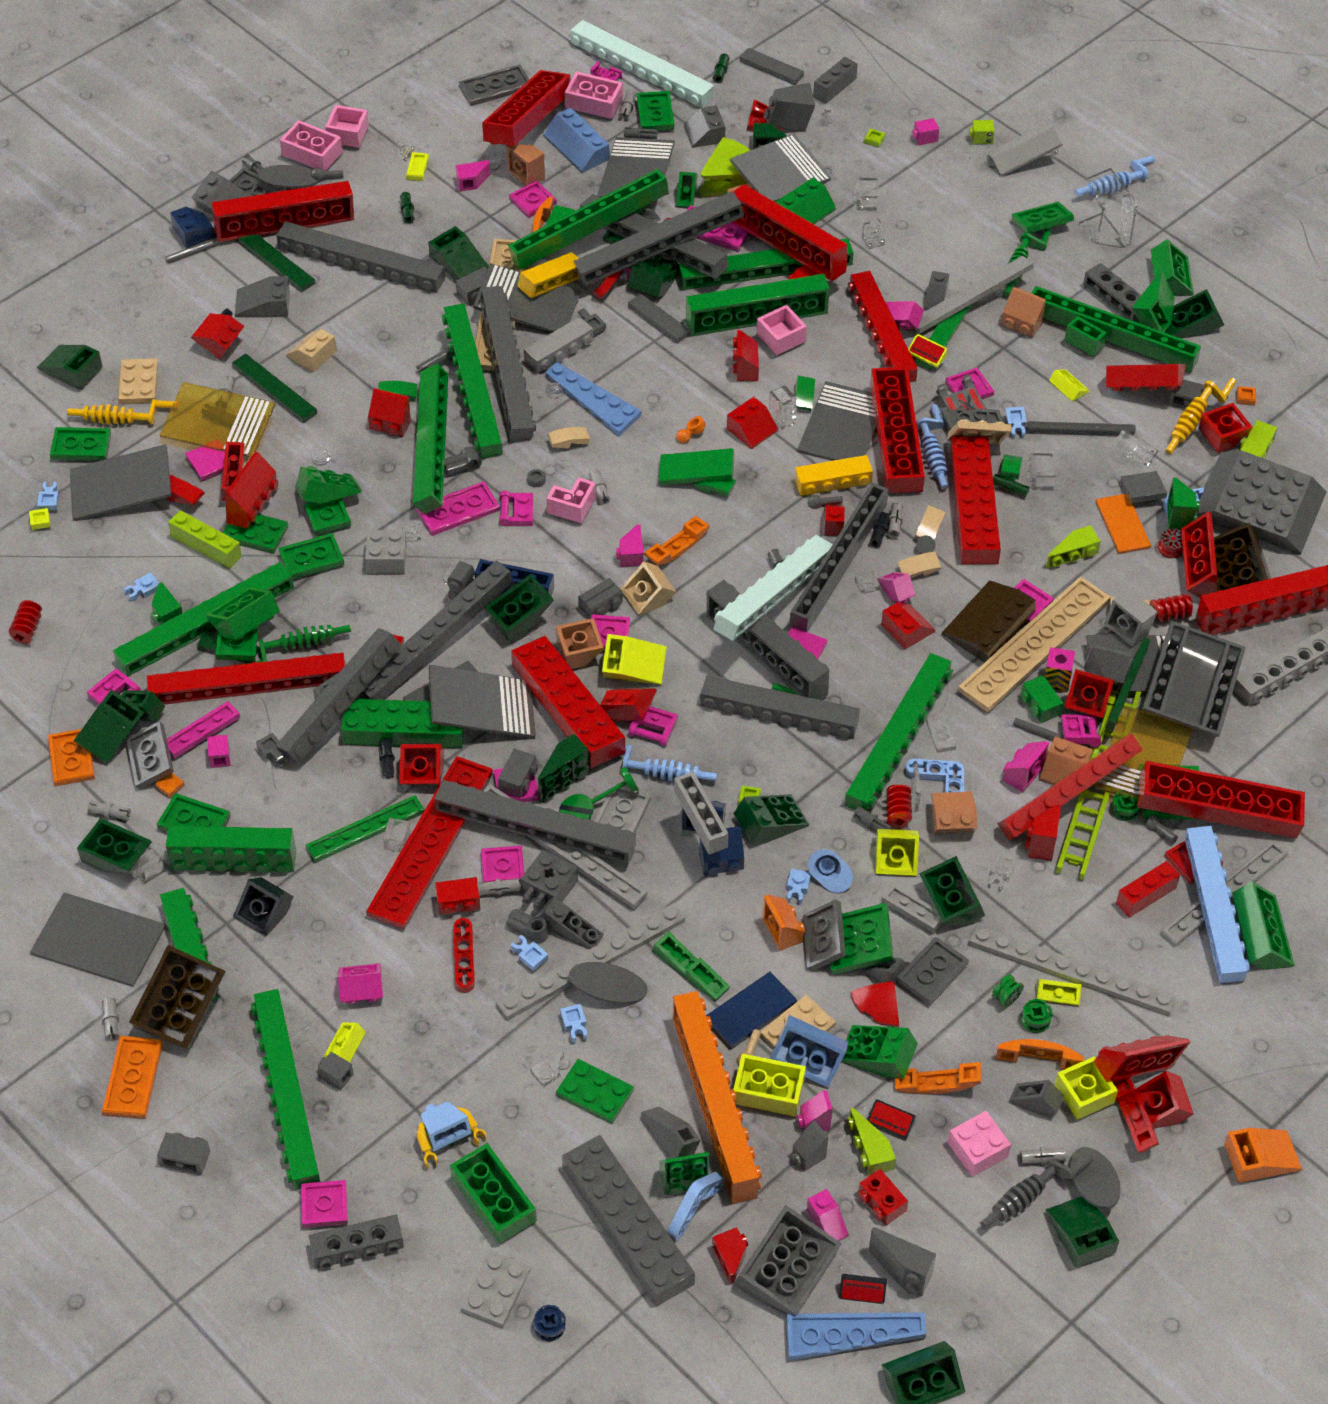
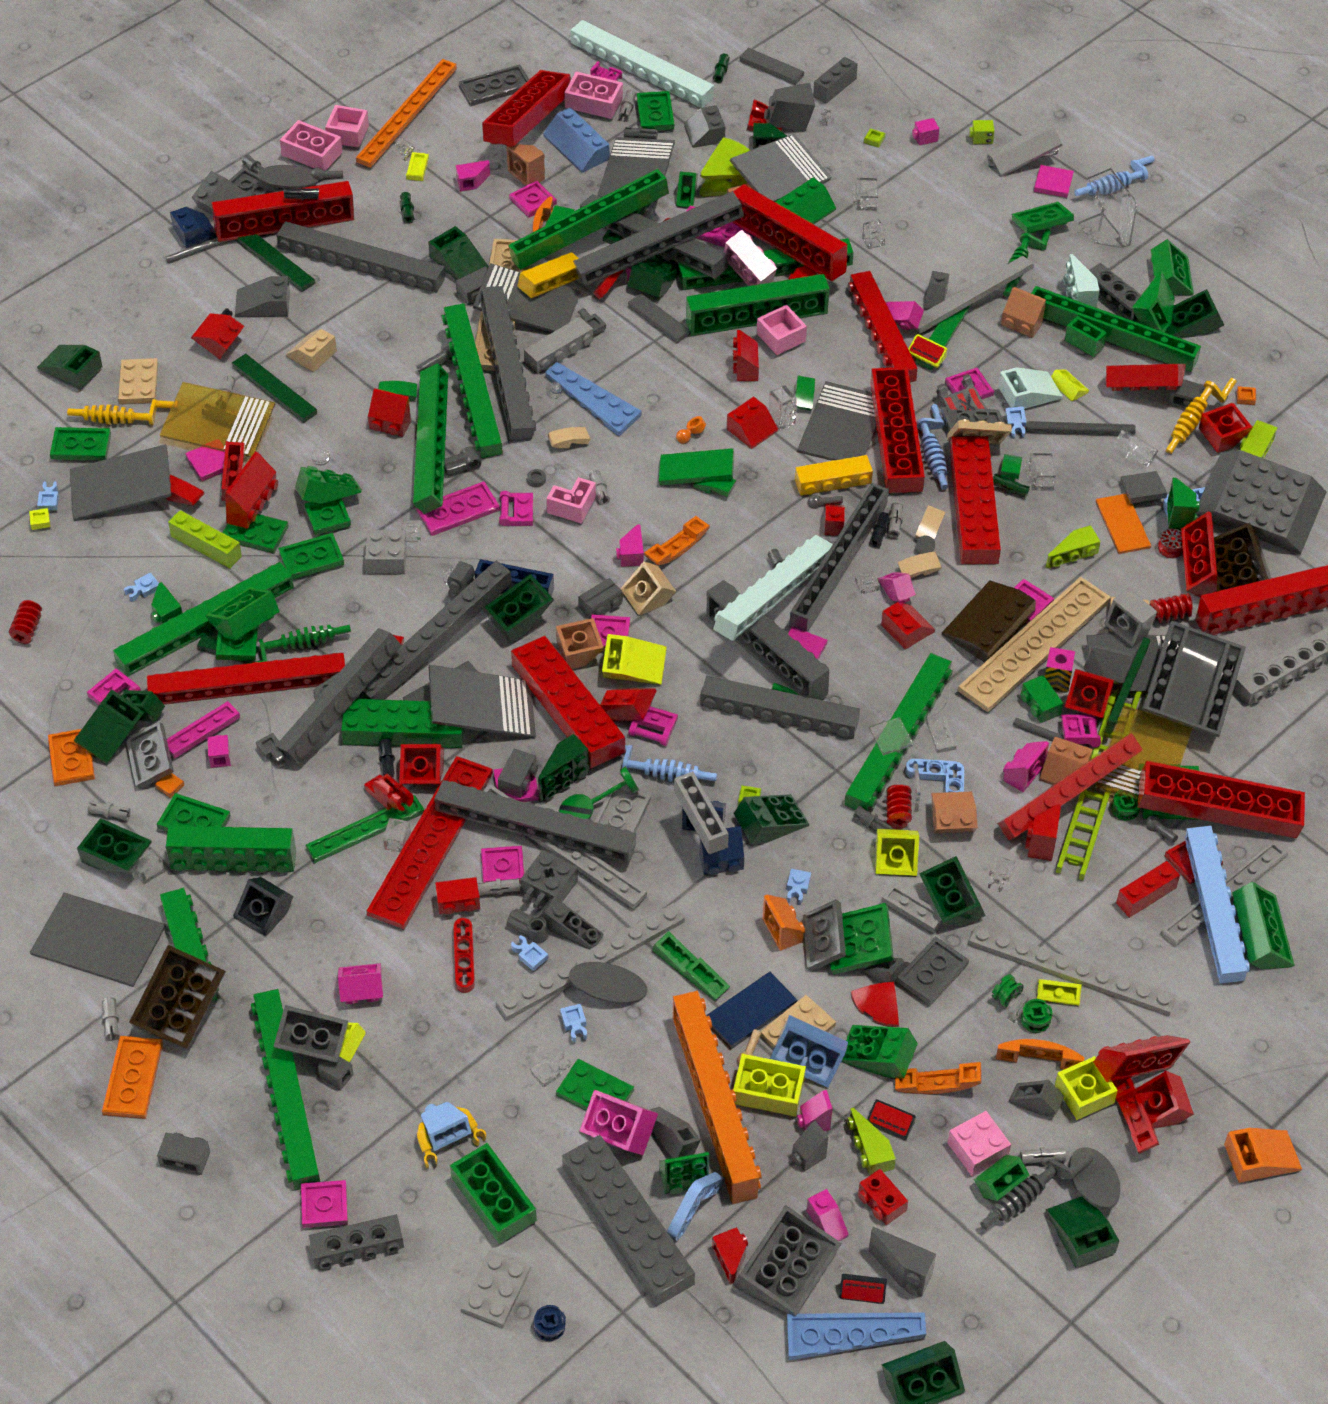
(302, 193): none -> black axle
(311, 1034): none -> dark grey slope
(389, 792): none -> red plate
(406, 113): none -> orange plate
(619, 1122): none -> dark pink slope
(749, 260): none -> brick
(830, 870): light blue piece -> none
(891, 736): none -> clear piece
(1001, 1177): none -> green brick
(1016, 1007): none -> clear plate
(1027, 387): none -> light aqua slope
(1053, 181): none -> dark pink tile
(1080, 282): none -> light aqua slope

